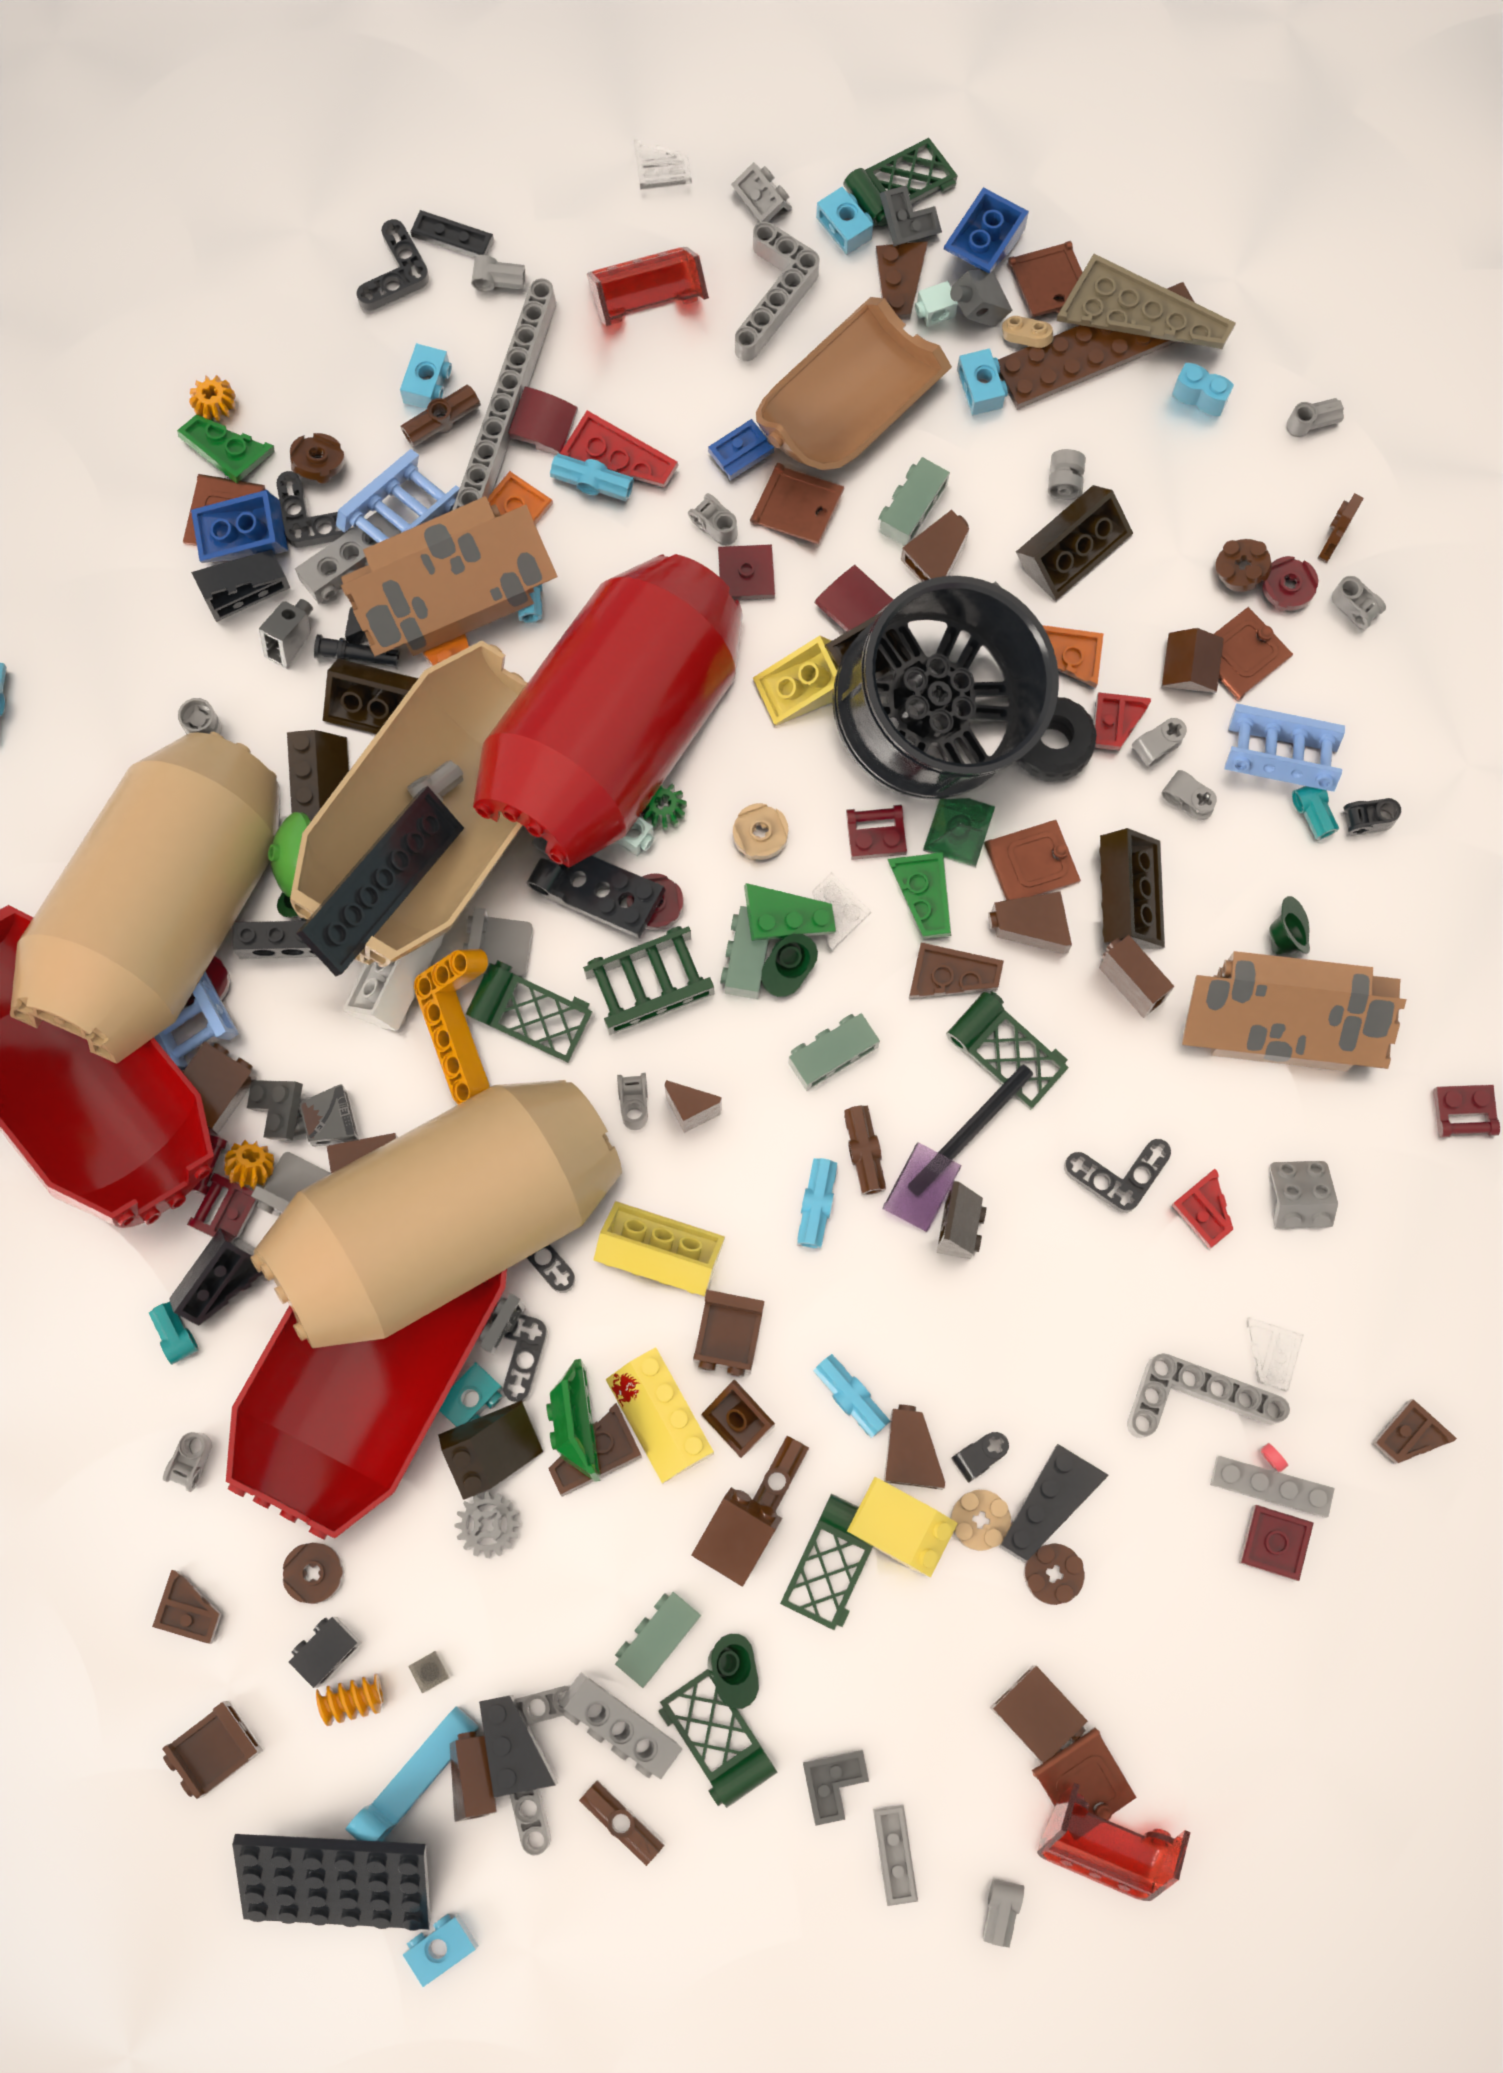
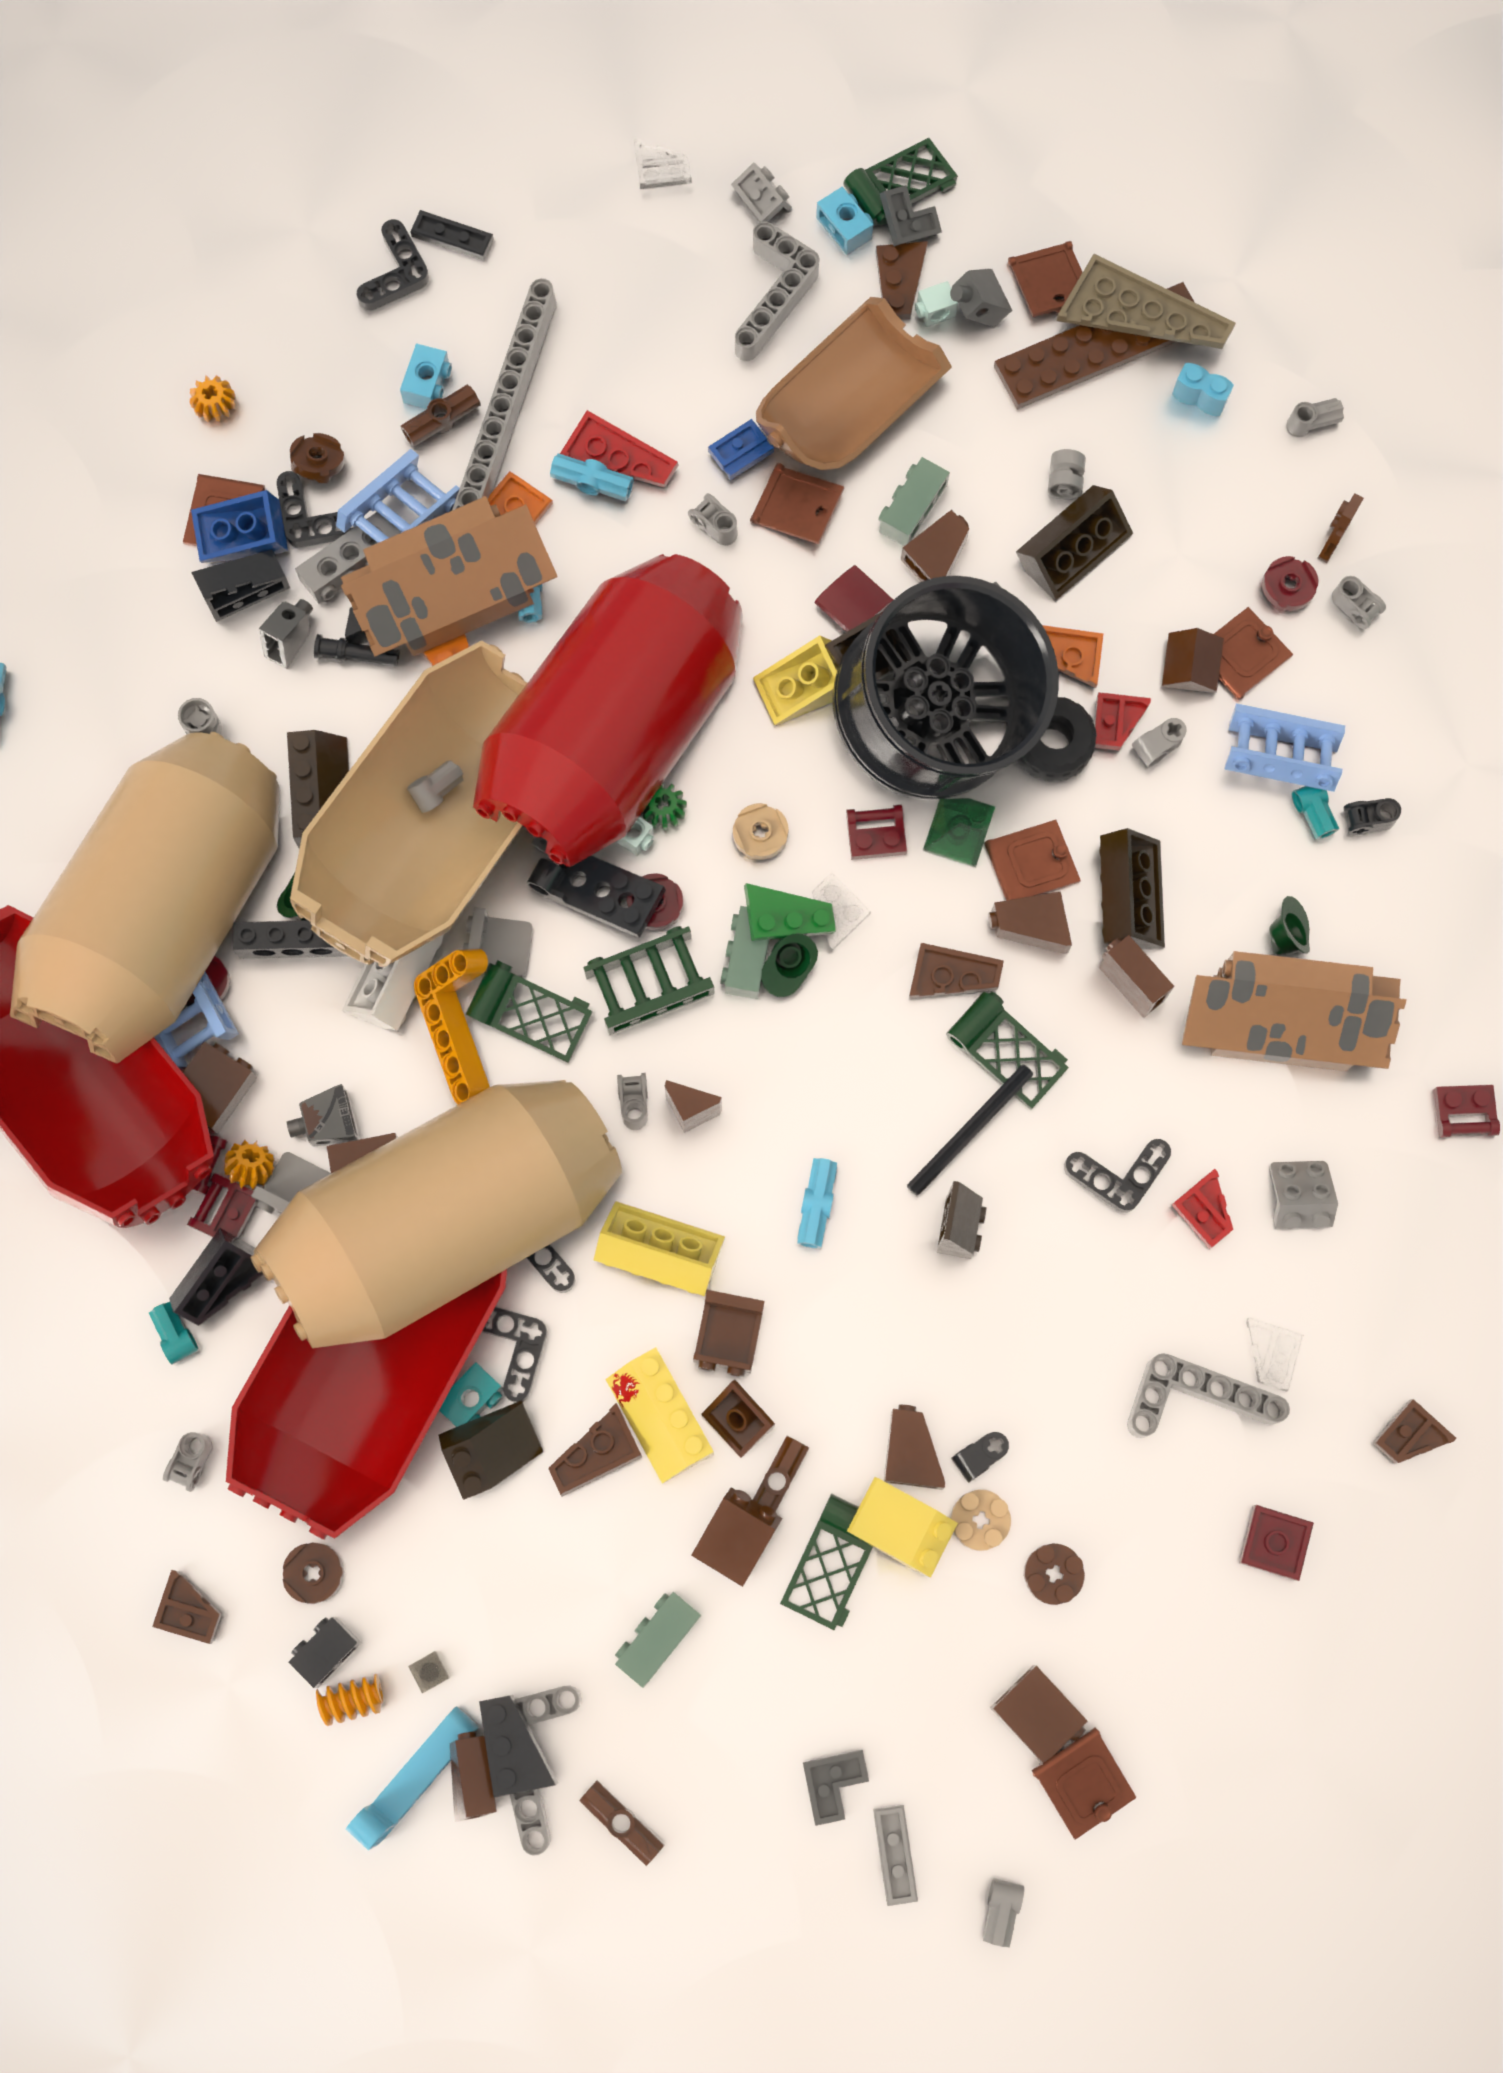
(211, 1750): reddish brown panel -> none
(226, 450): green wing -> none
(281, 1102): dark grey plate -> none
(285, 850): bright green dish -> none
(332, 1881): black plate -> none
(363, 695): dark brown slope -> none
(380, 881): black plate -> none
(428, 1965): medium azure brick -> none
(491, 274): light grey piece -> none
(497, 1534): light grey gear -> none
(508, 1313): dark grey plate -> none
(543, 420): dark red slope -> none
(573, 1421): green wedge -> none
(647, 282): clear red windscreen -> none
(661, 1749): light grey brick -> none
(734, 1671): dark green piece -> none
(735, 1776): dark green piece -> none
(747, 571): dark red plate -> none
(833, 1050): sand green brick -> none
(851, 1396): medium azure piece -> none
(864, 1150): reddish brown piece -> none
(922, 1186): clear purple piece -> none
(925, 891): green wing -> none
(981, 396): medium azure brick -> none
(987, 231): blue slope -> none
(1027, 331): tan plate -> none
(1053, 1498): black wing -> none
(1111, 1853): clear red windscreen -> none
(1187, 793): light grey piece -> none
(1236, 552): reddish brown plate -> none
(1272, 1486): light grey plate -> none
(1274, 1457): coral tile -> none

